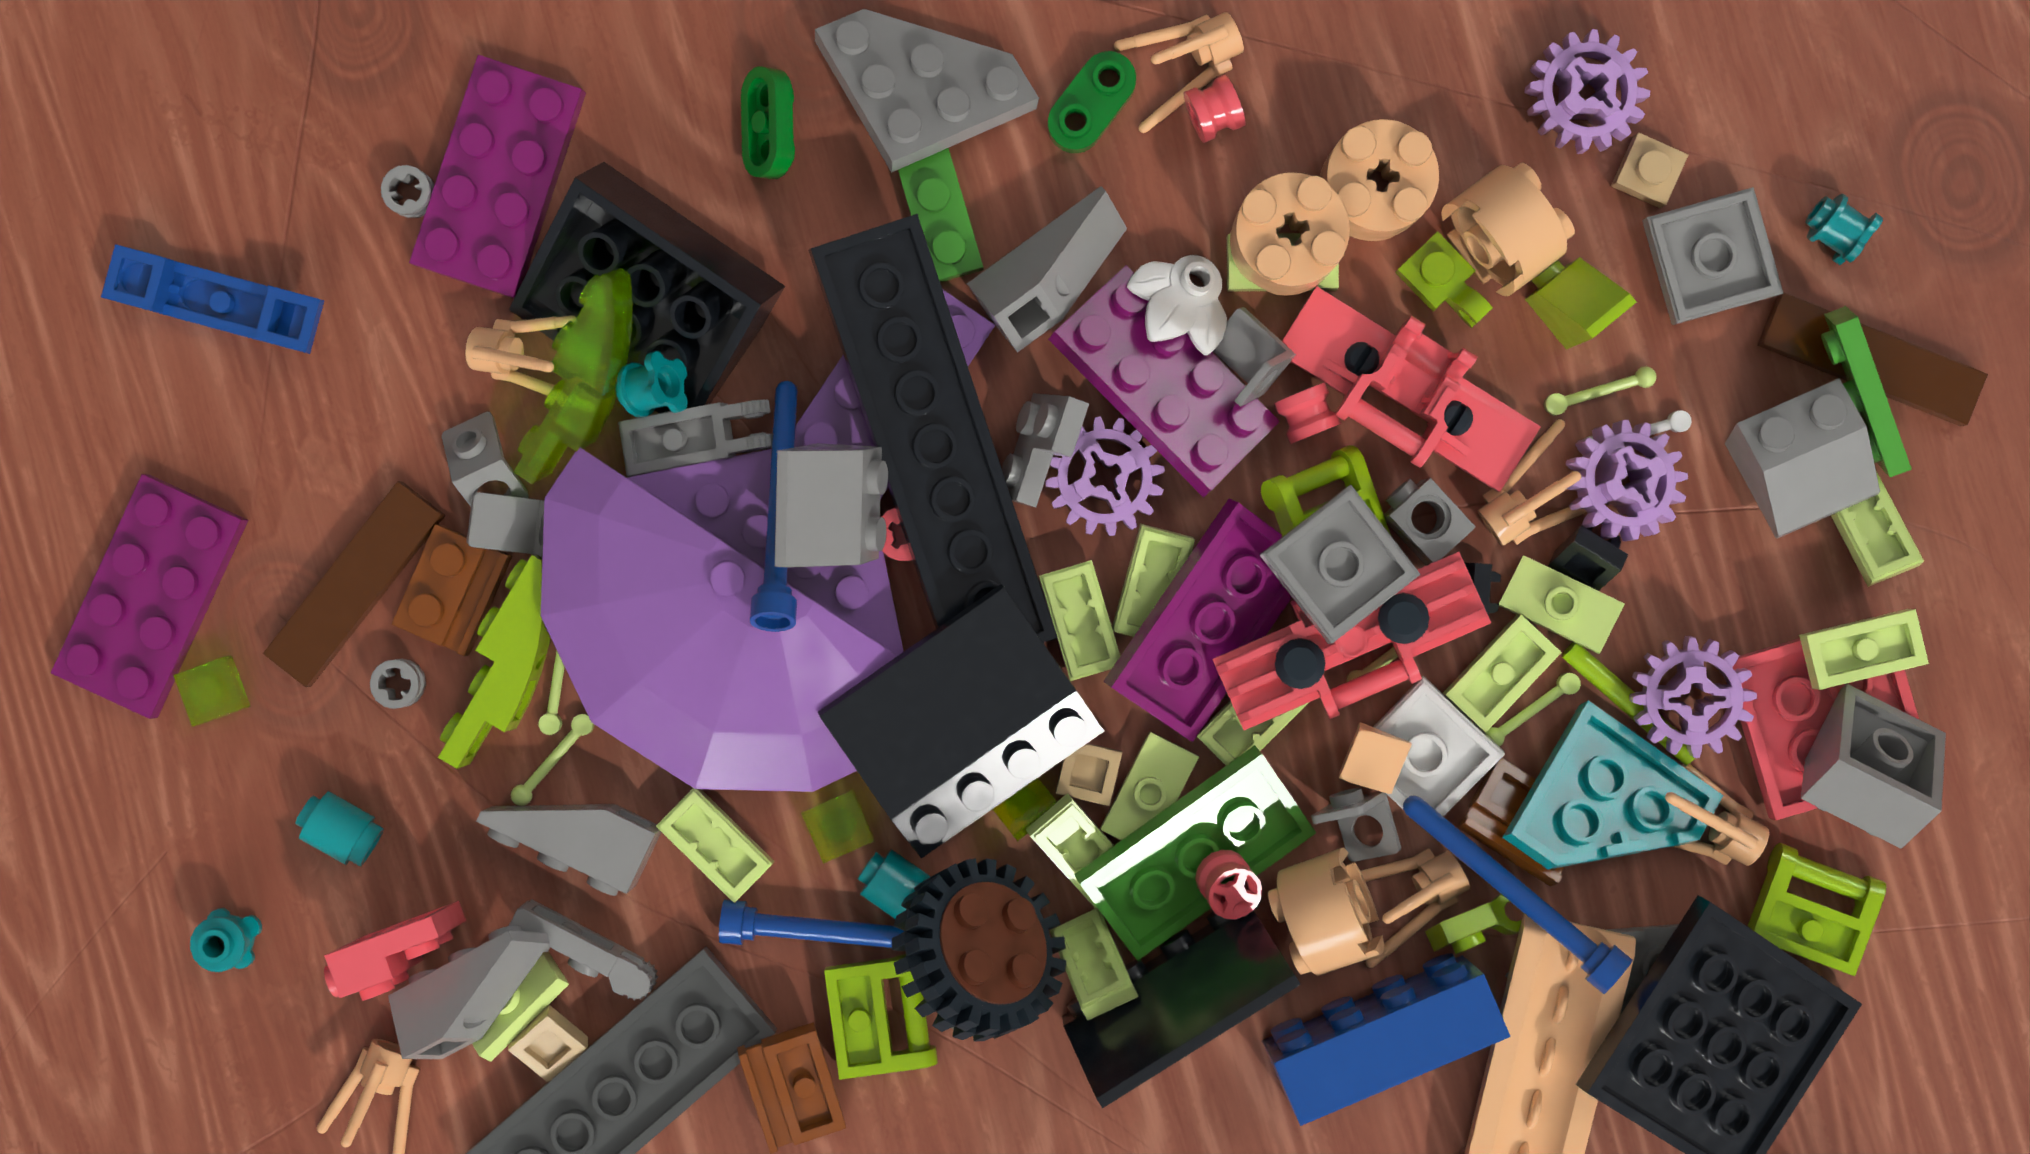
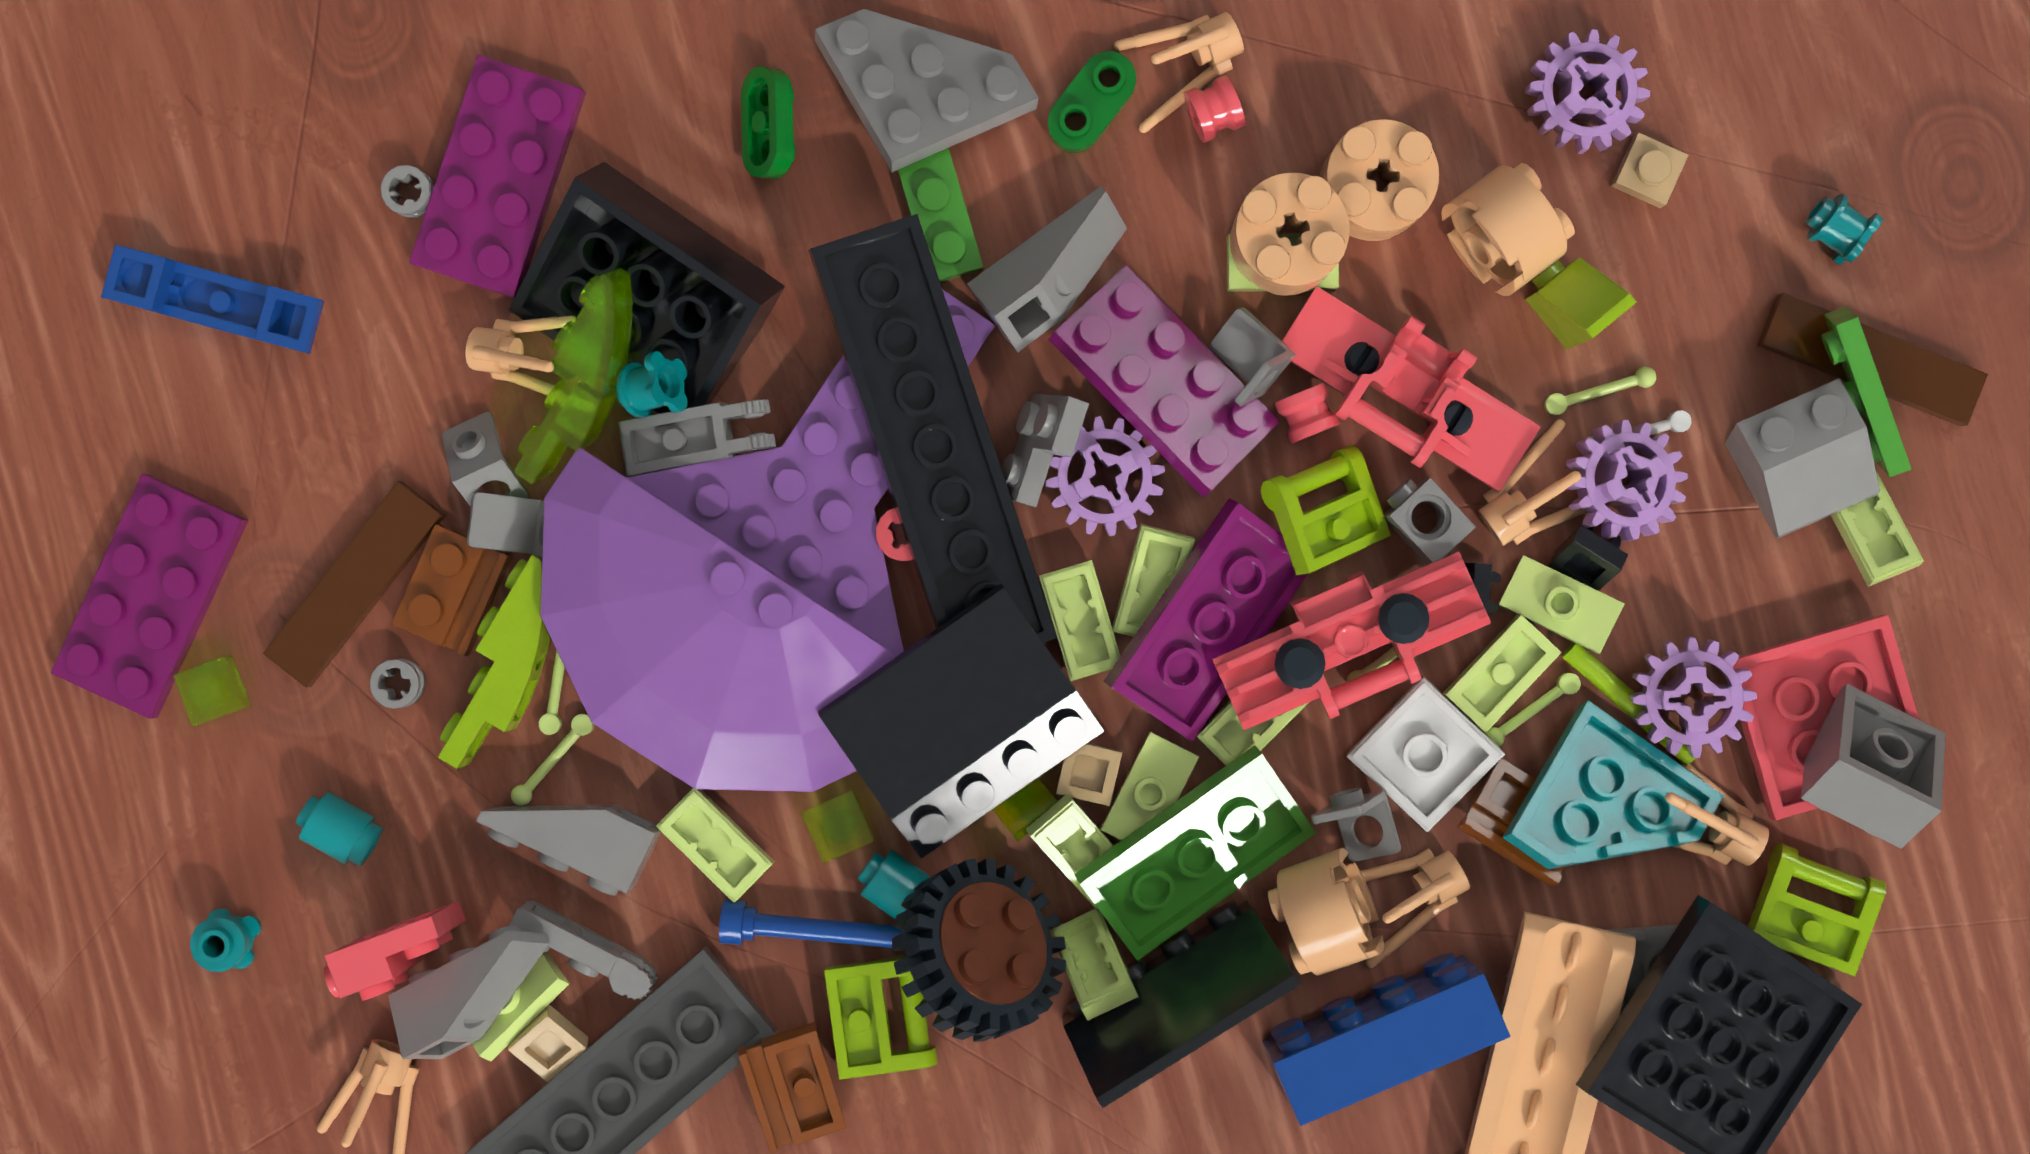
(773, 605): blue piece -> none
(829, 505): light grey slope -> none
(1178, 304): white plate -> none
(1235, 897): coral wheel -> none
(1340, 564): light grey plate -> none
(1374, 759): light nougat slope -> none
(1439, 275): lime plate -> none
(1466, 929): lime plate -> none
(1599, 961): blue piece -> none
(1712, 256): light grey plate -> none
(1864, 649): yellowish green plate -> none

